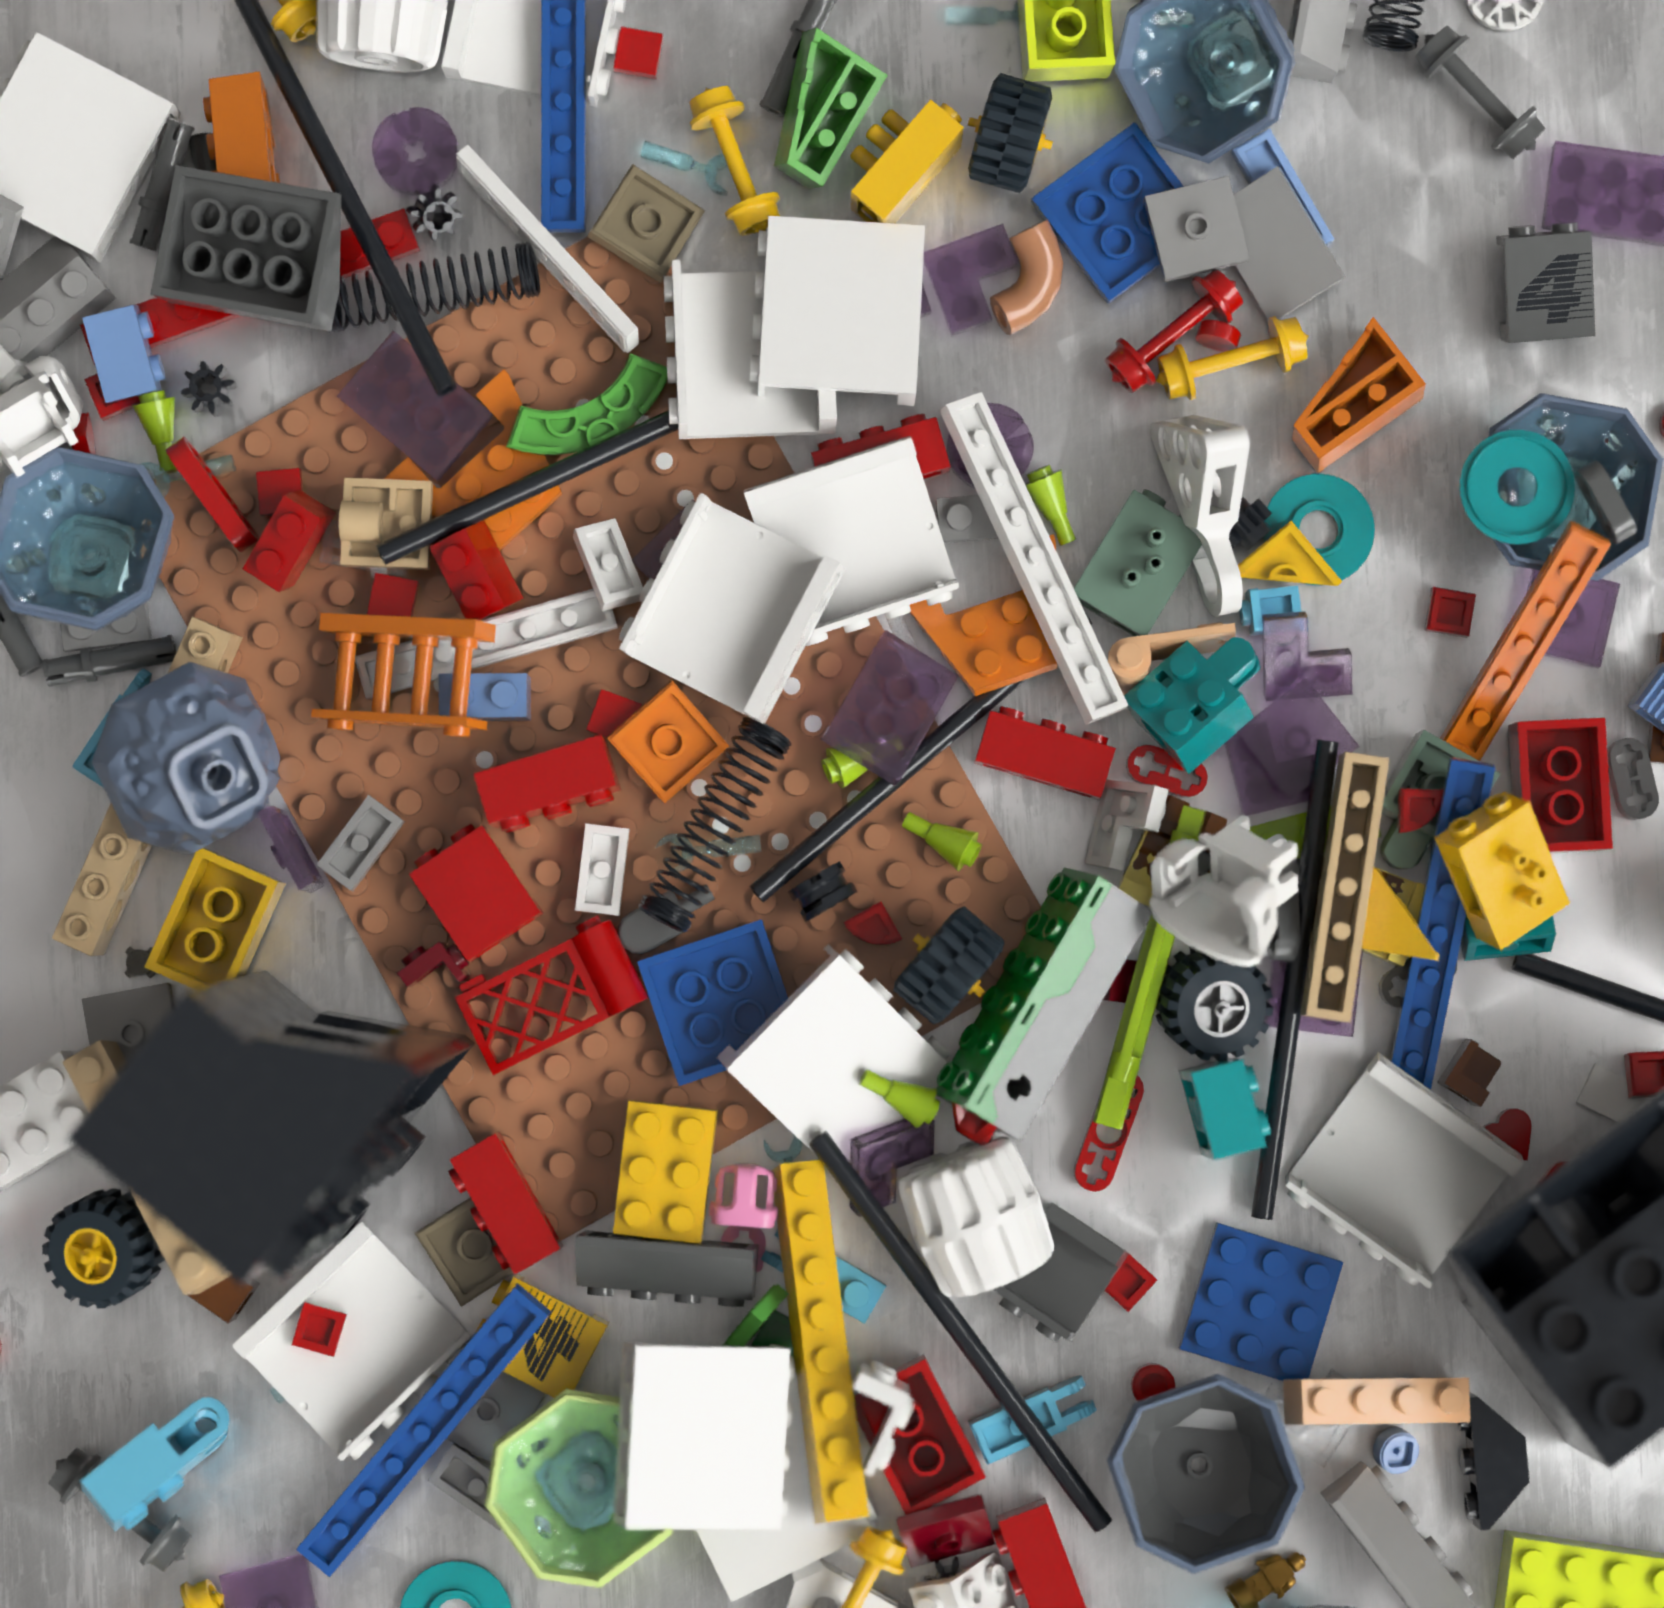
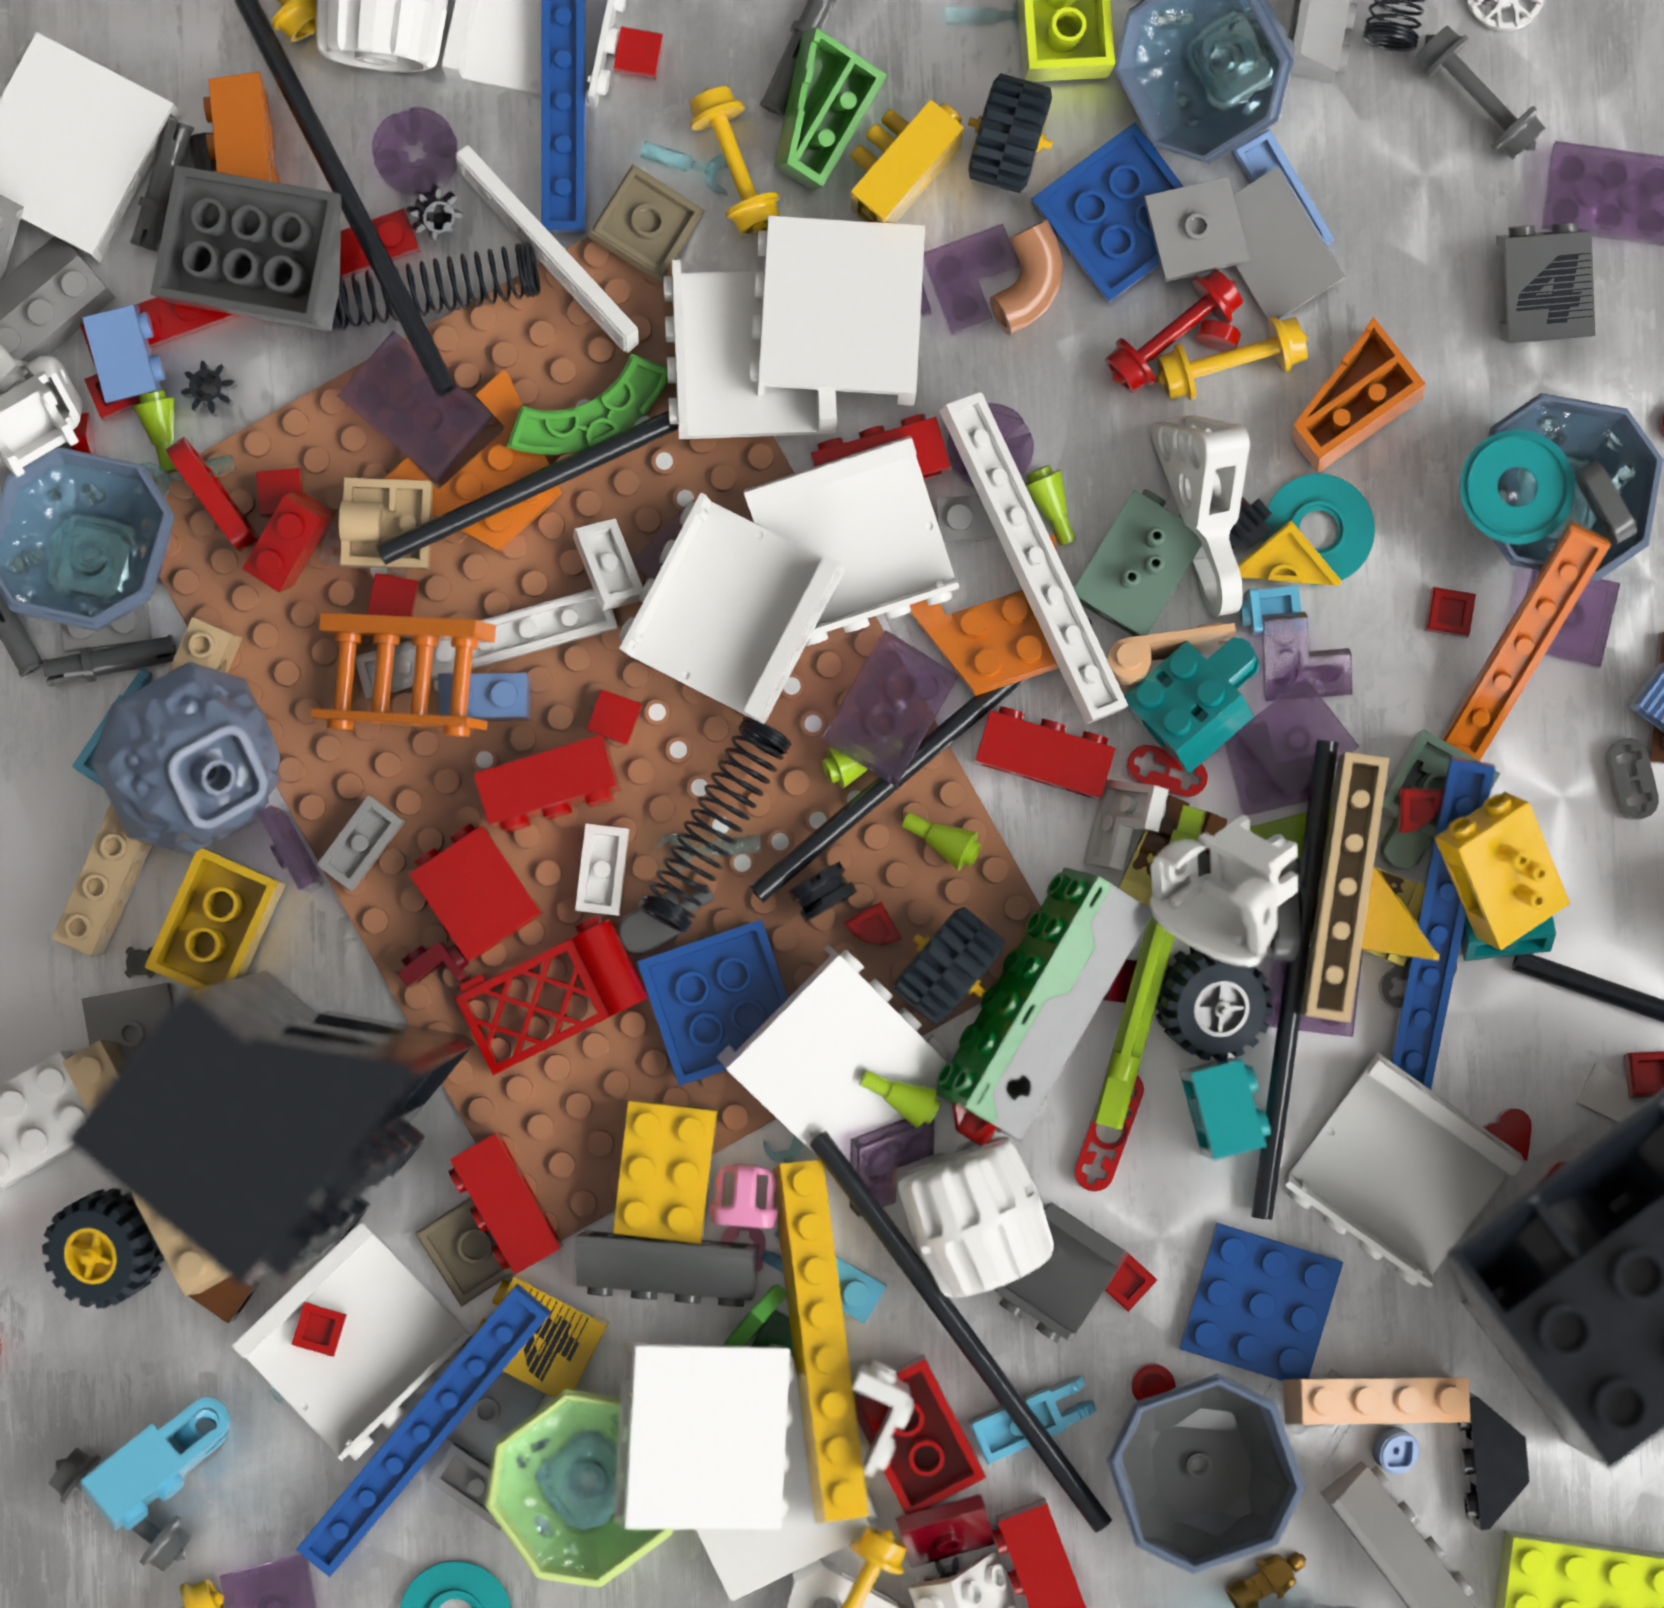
(476, 572): red brick -> none
(667, 741): orange plate -> none
(1470, 1073): reddish brown panel -> none
(1565, 780): red brick -> none

